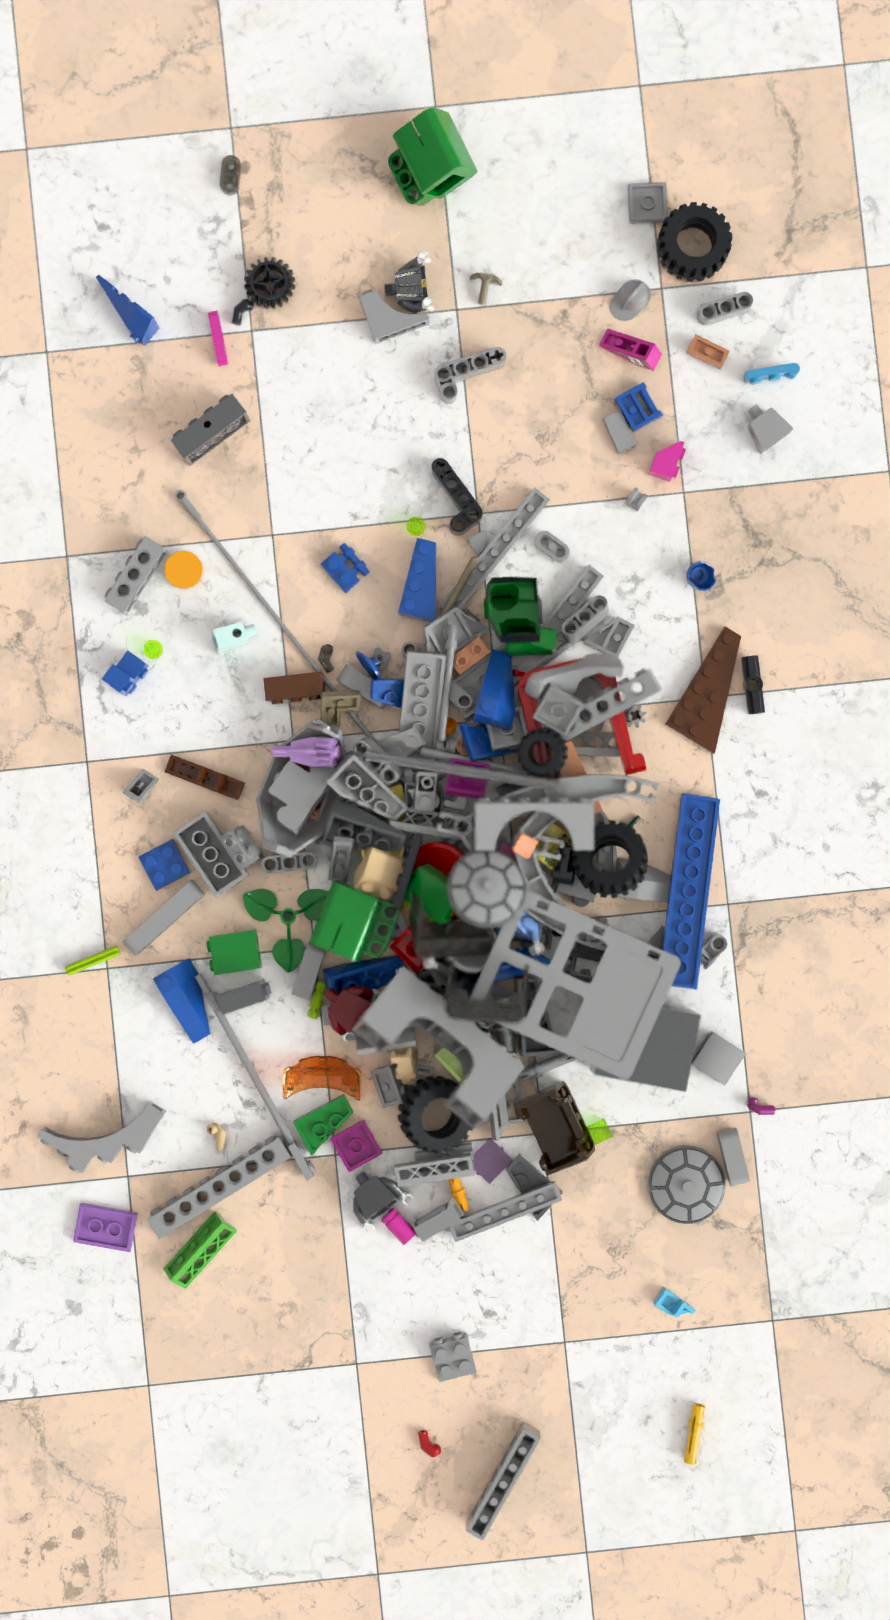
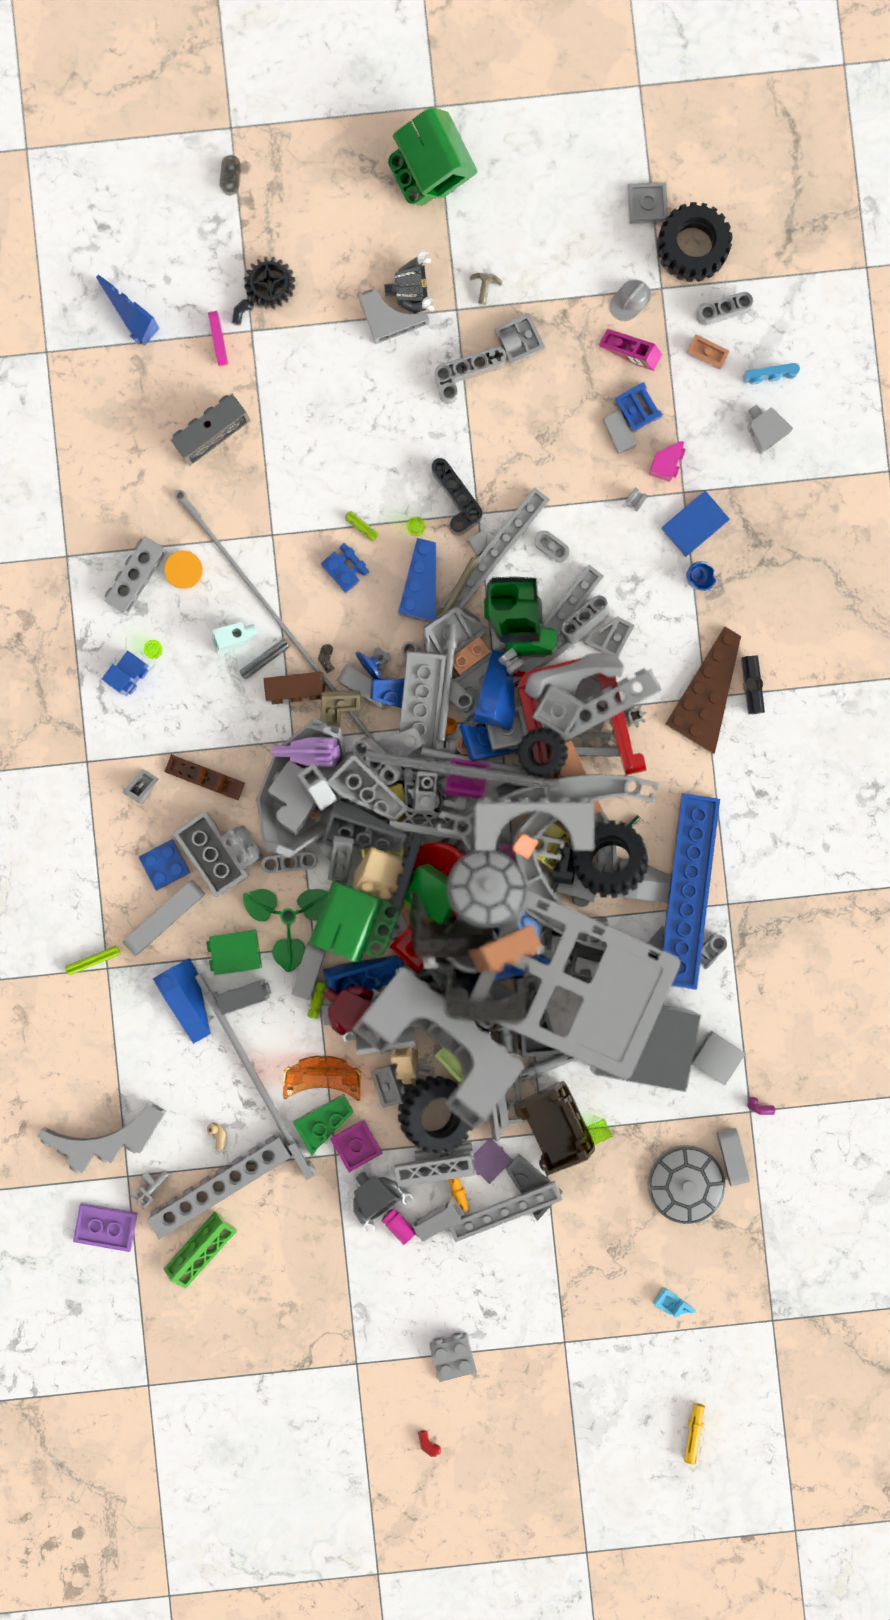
(153, 1185): none -> light grey arm
(264, 659): none -> flat silver axle
(316, 787): none -> light grey slope
(361, 526): none -> lime axle
(502, 1481): light grey brick -> none
(506, 950): none -> nougat wedge
(511, 661): none -> light grey wheel
(519, 338): none -> light grey plate
(695, 523): none -> blue tile

